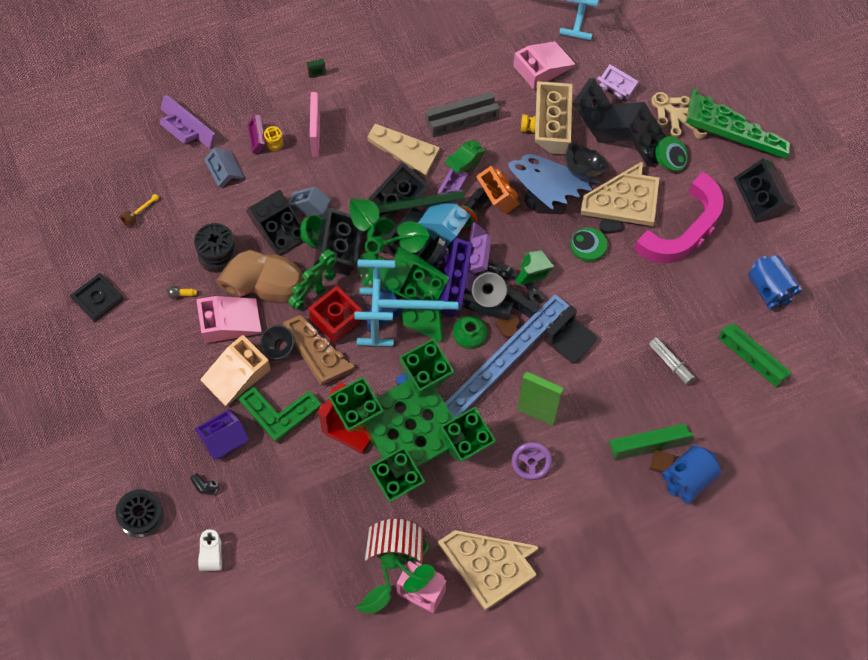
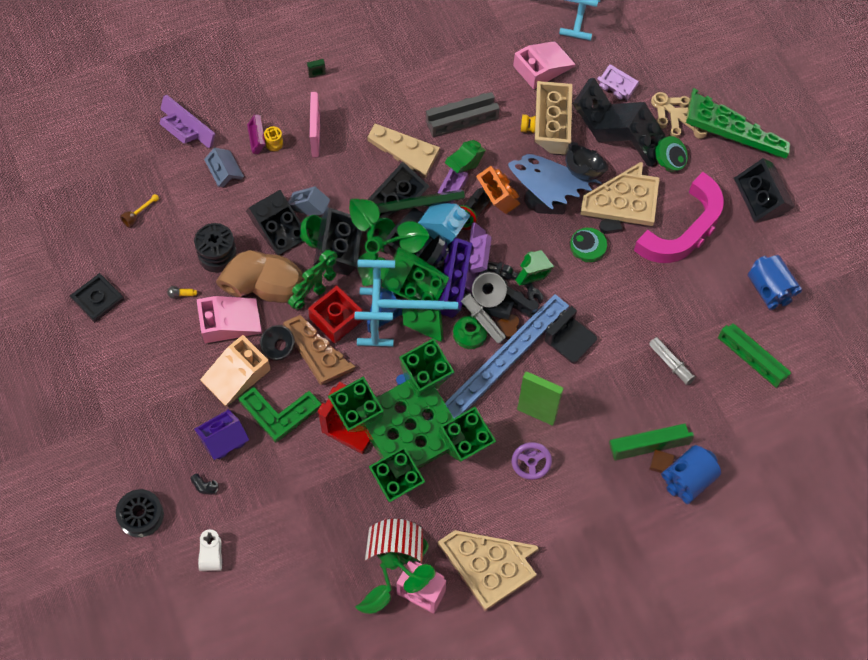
(483, 318): none -> light grey axle

